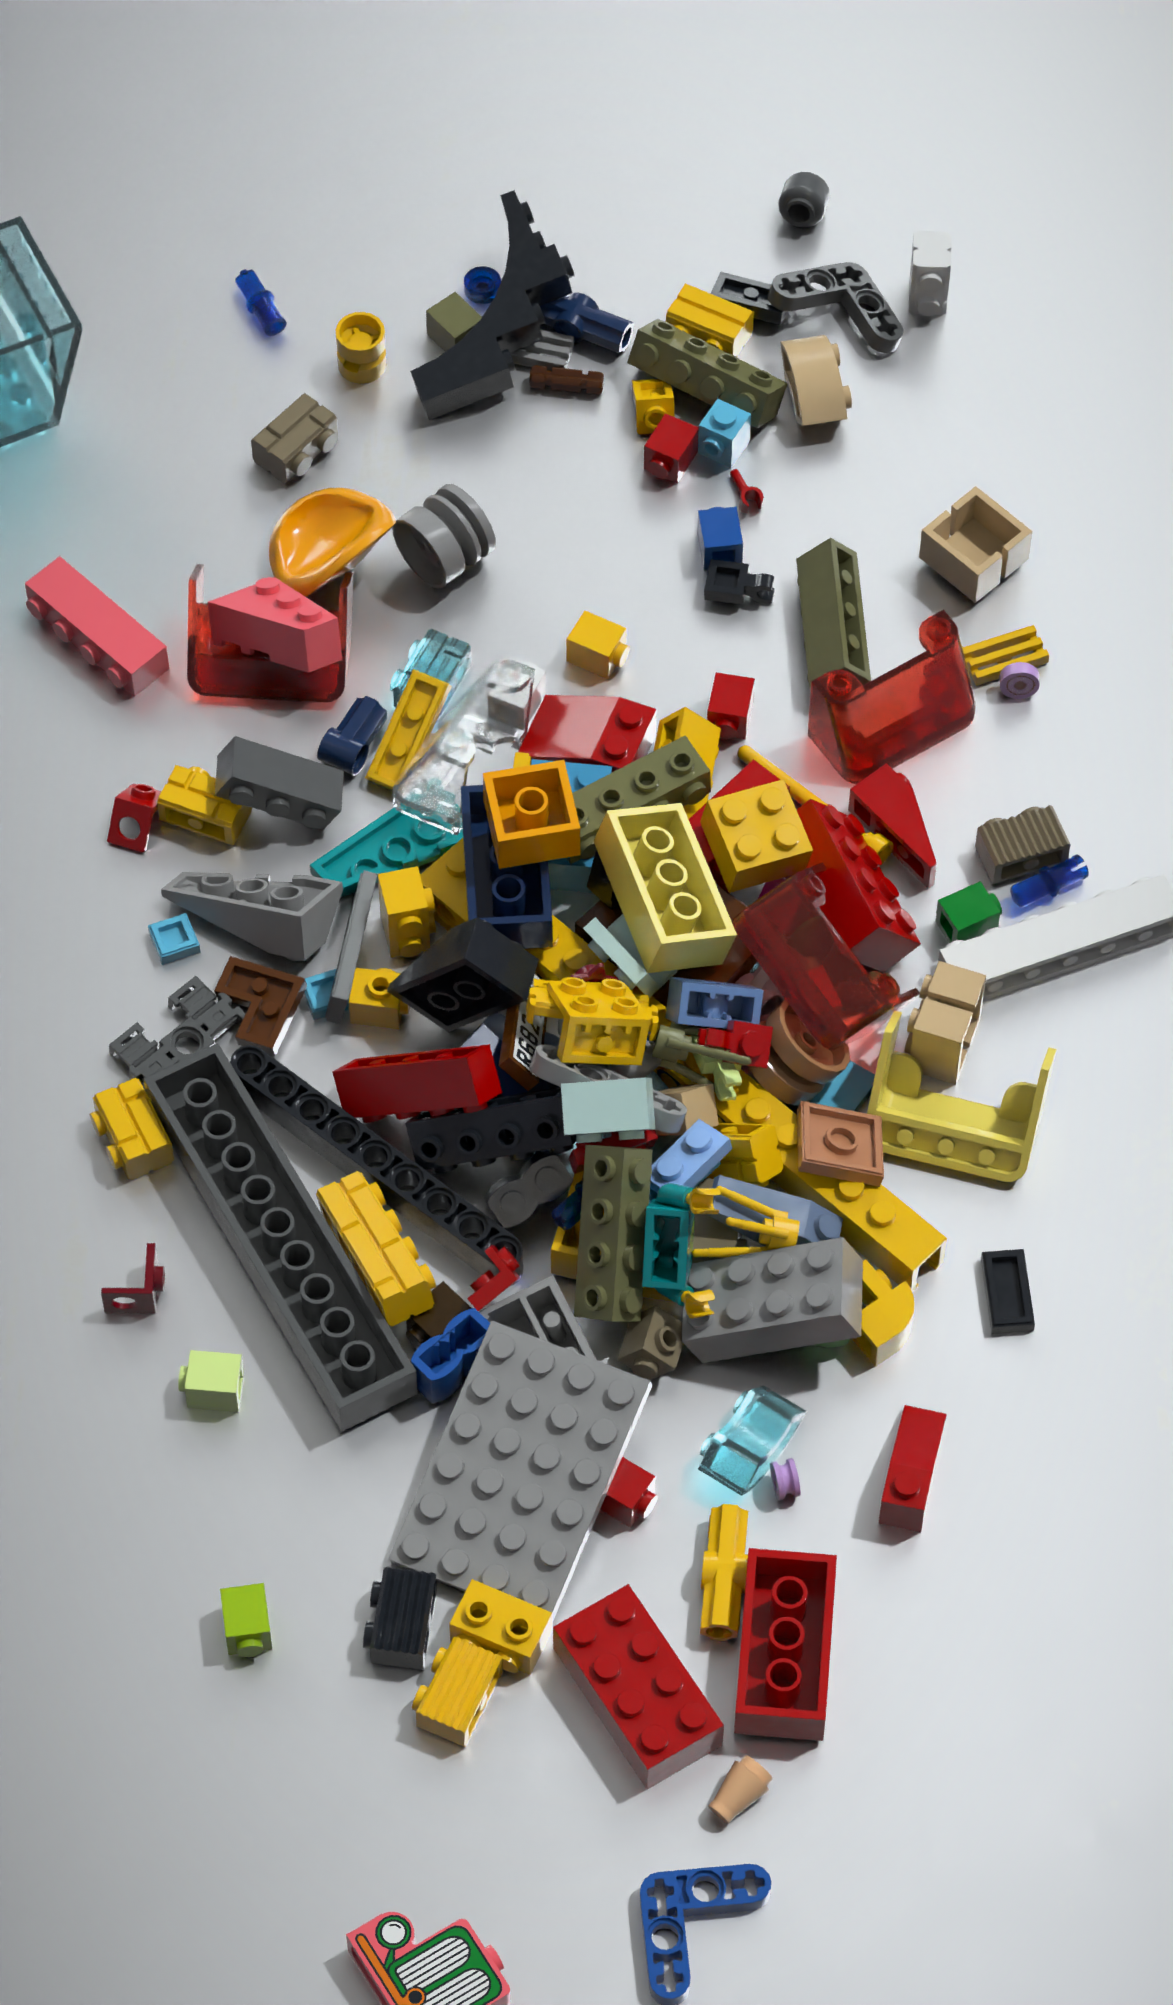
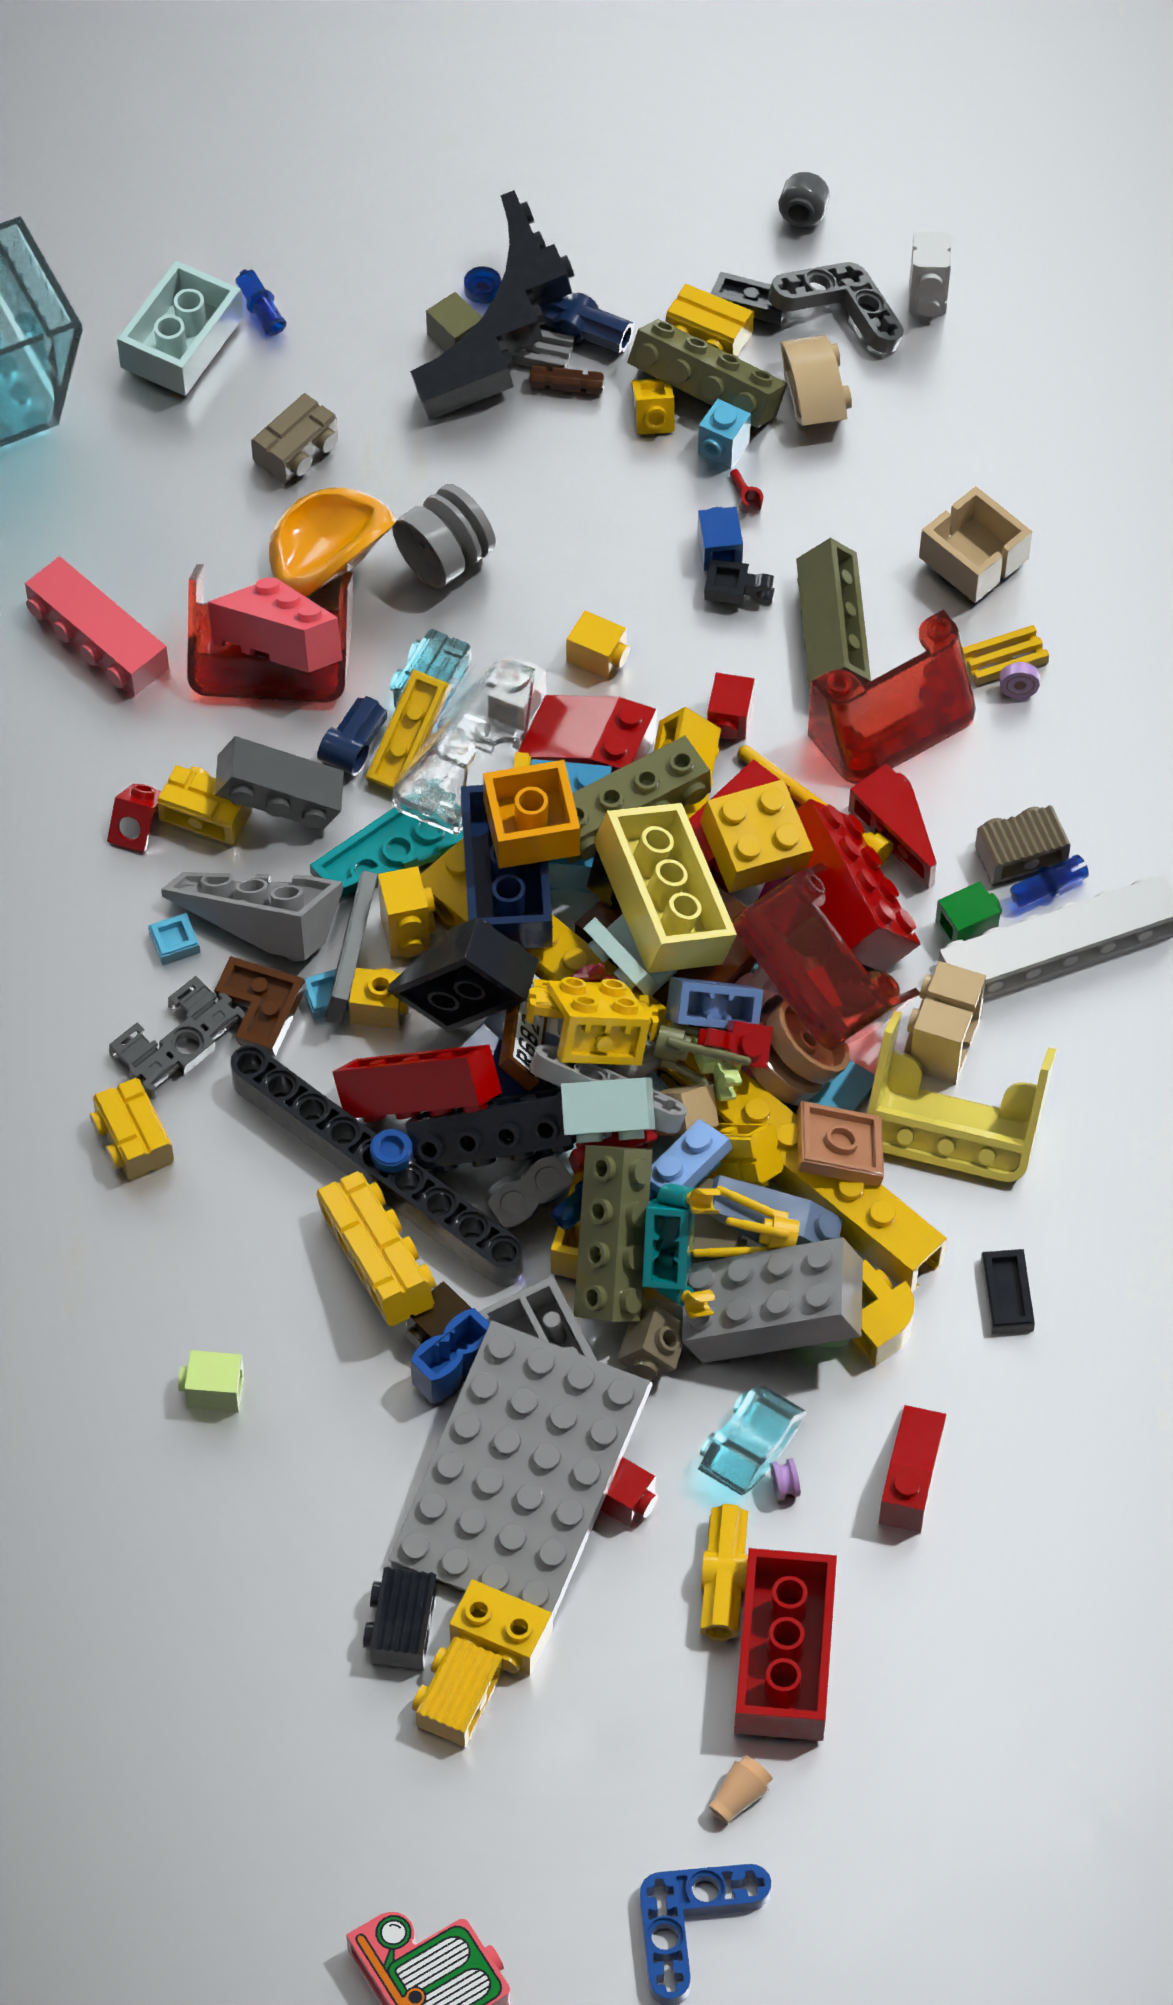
(144, 1297): dark red bracket -> none
(180, 328): none -> light aqua brick
(246, 1620): lime brick -> none
(281, 1238): dark grey brick -> none
(361, 347): yellow wheel -> none
(391, 1151): none -> blue tile
(489, 1285): red bracket -> none
(638, 1686): red brick -> none
(671, 448): red brick -> none

